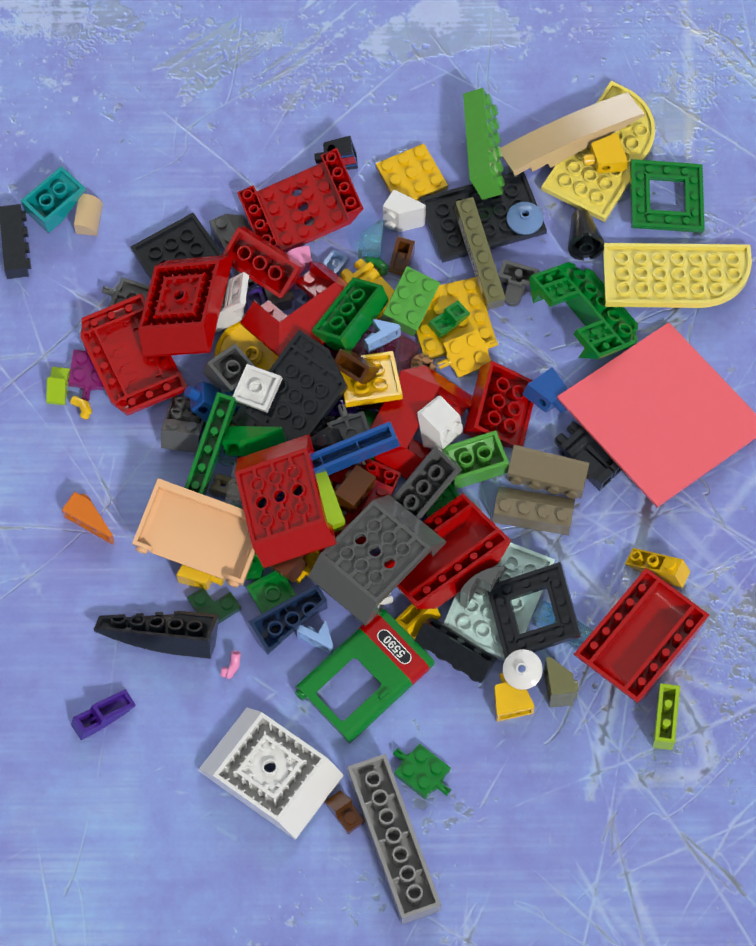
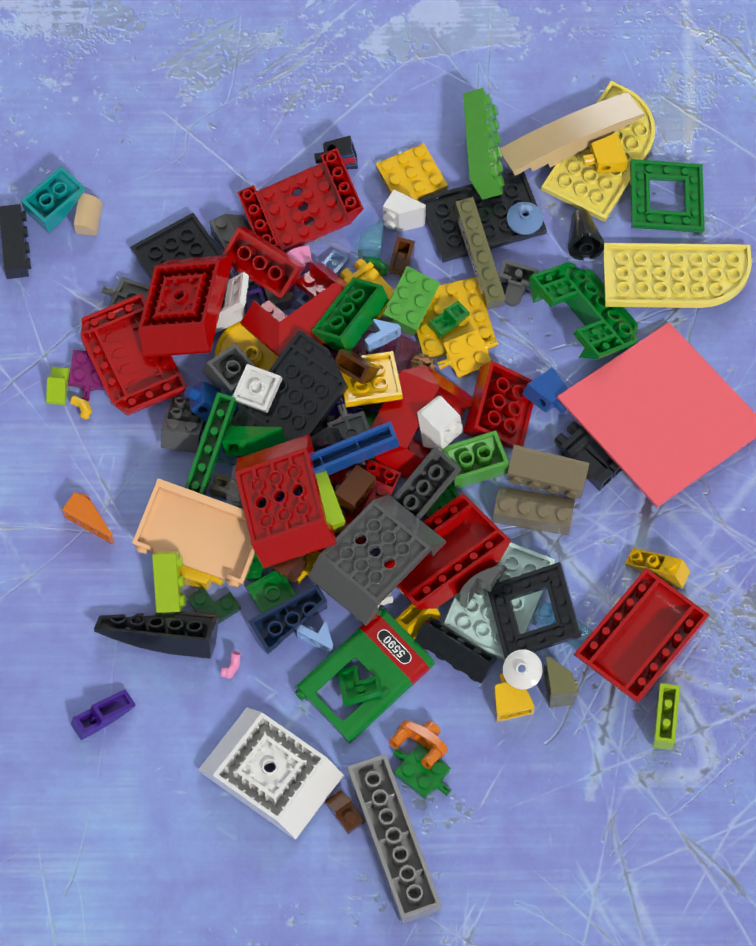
(168, 581): none -> lime brick
(357, 690): none -> green plate
(425, 735): none -> orange connector

